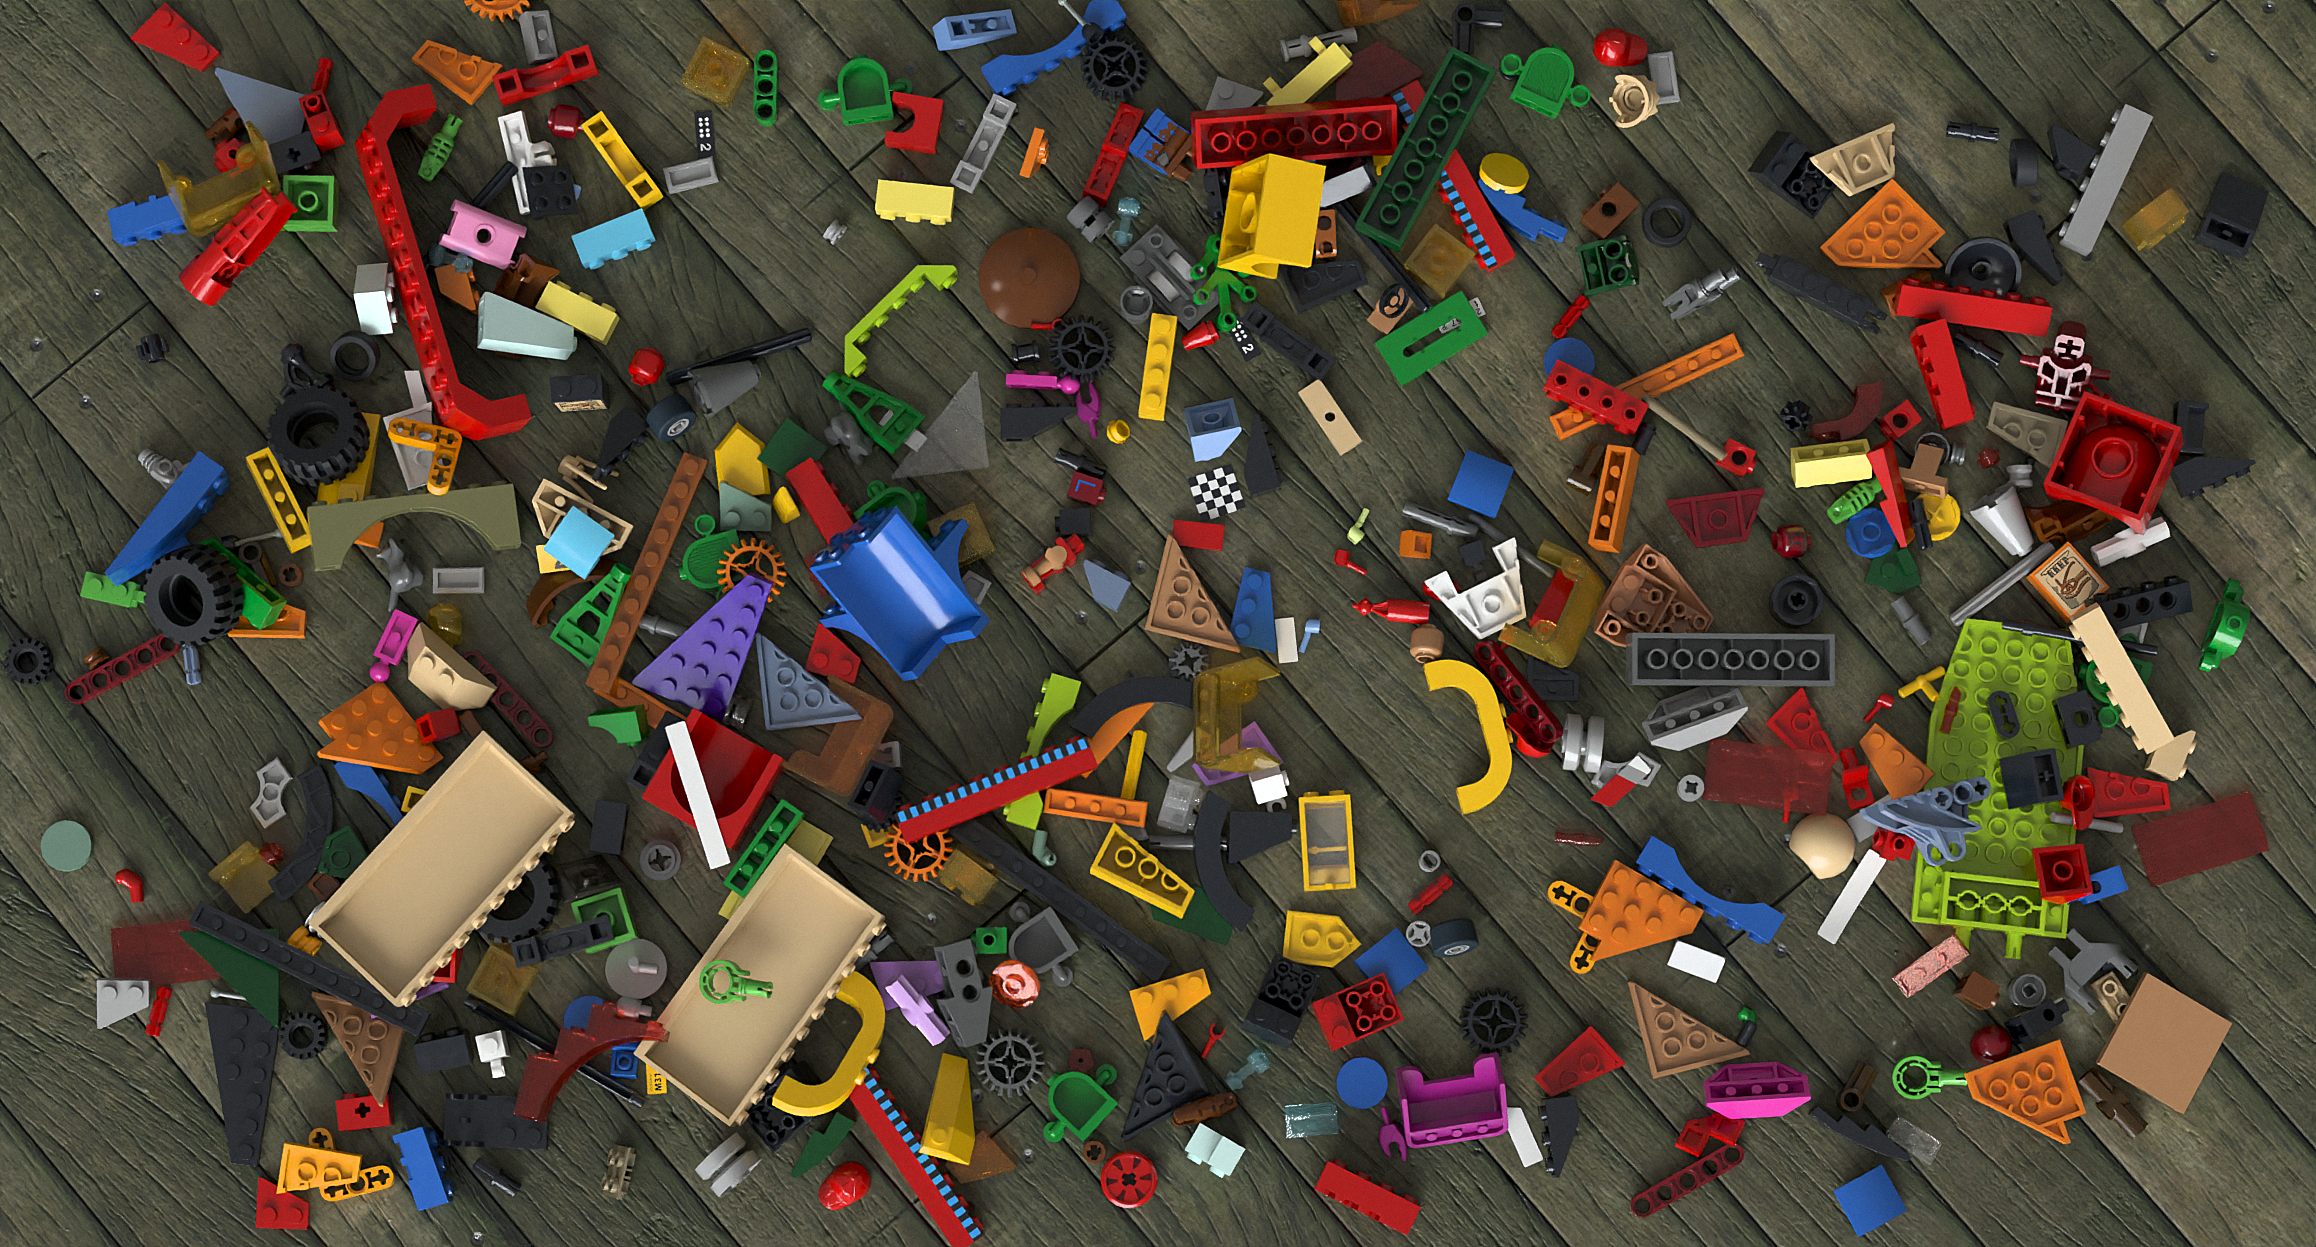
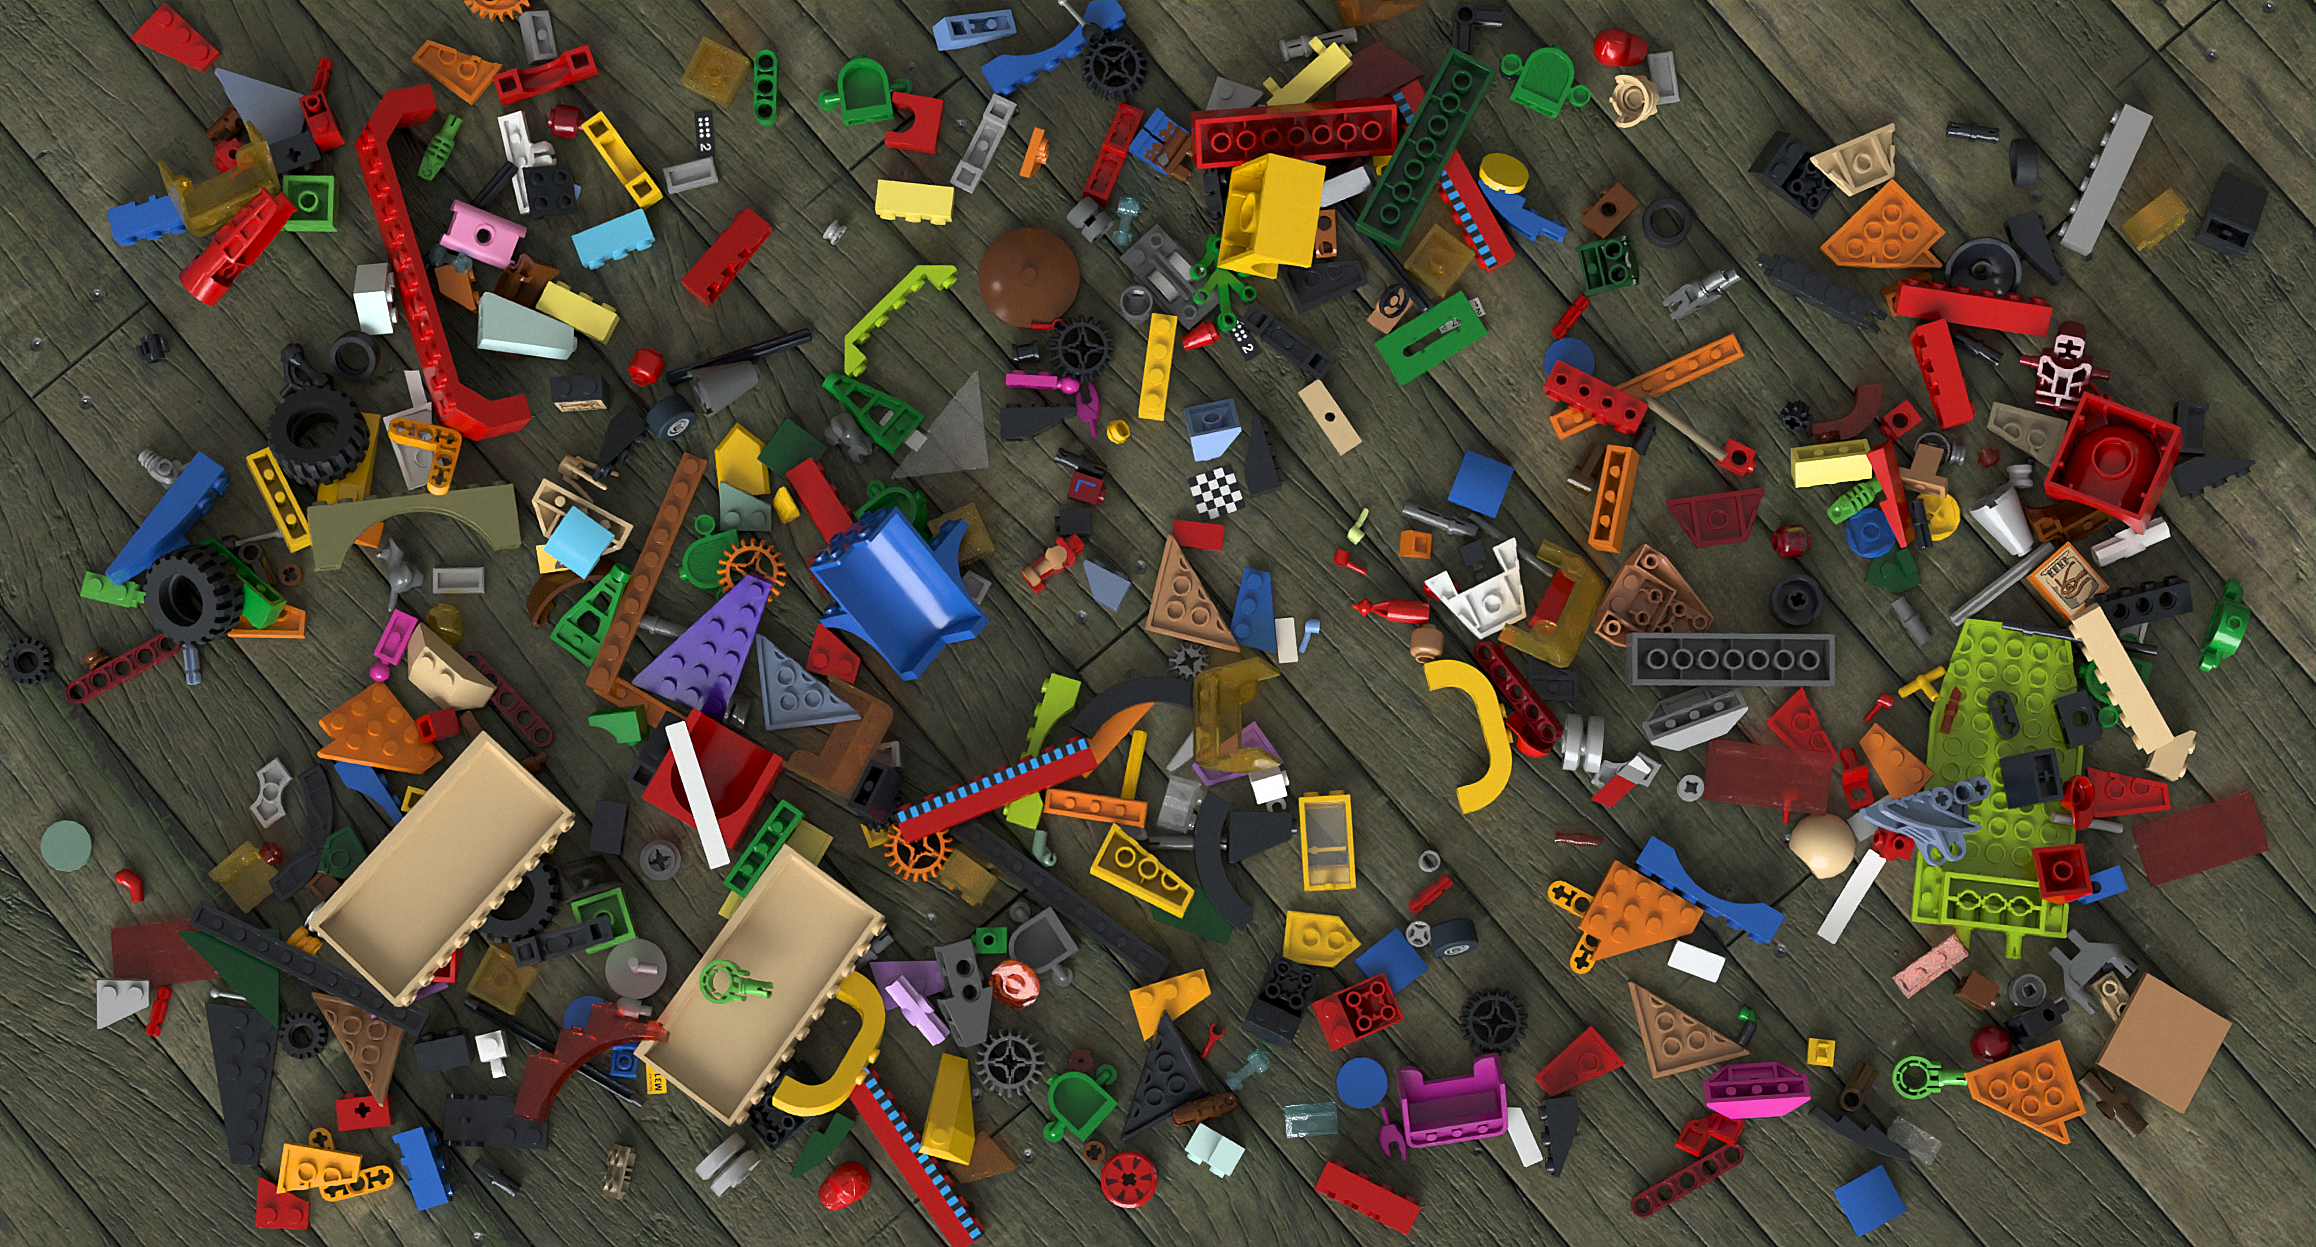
(726, 257): none -> red wedge
(1820, 1052): none -> yellow tile
(2068, 153): black slope -> none

